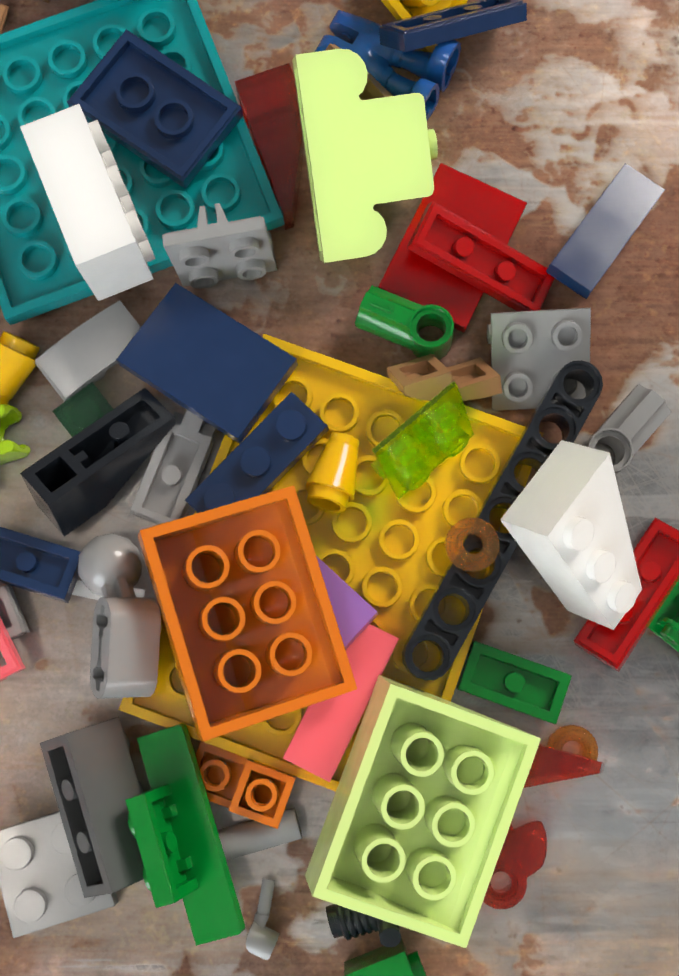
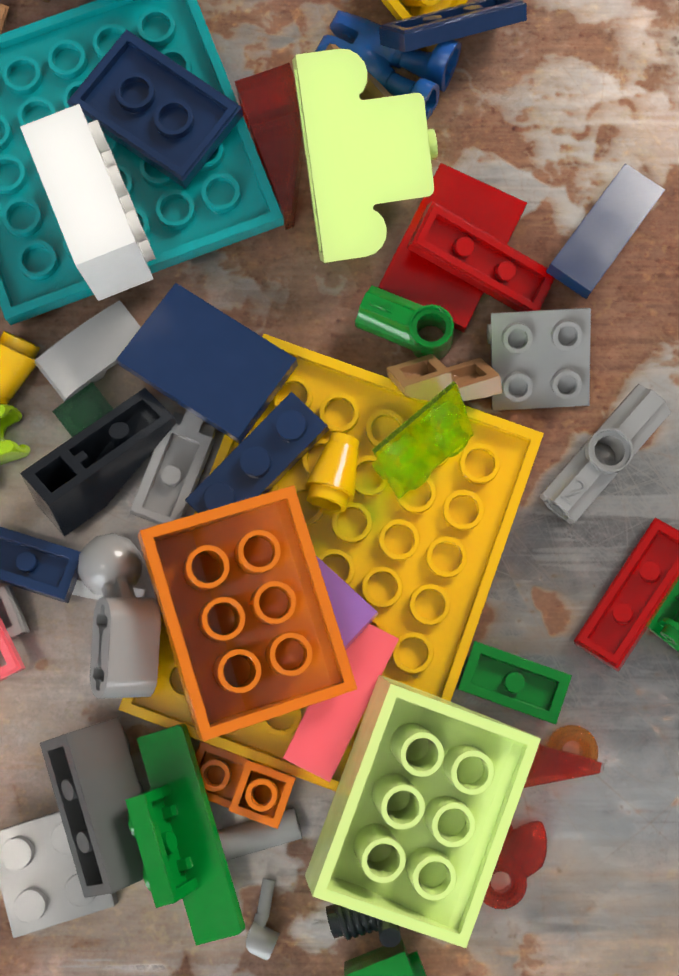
(220, 250): light grey piece -> none
(456, 551): clear orange plate -> none
(530, 450): black beam -> none
(578, 533): white wedge -> none

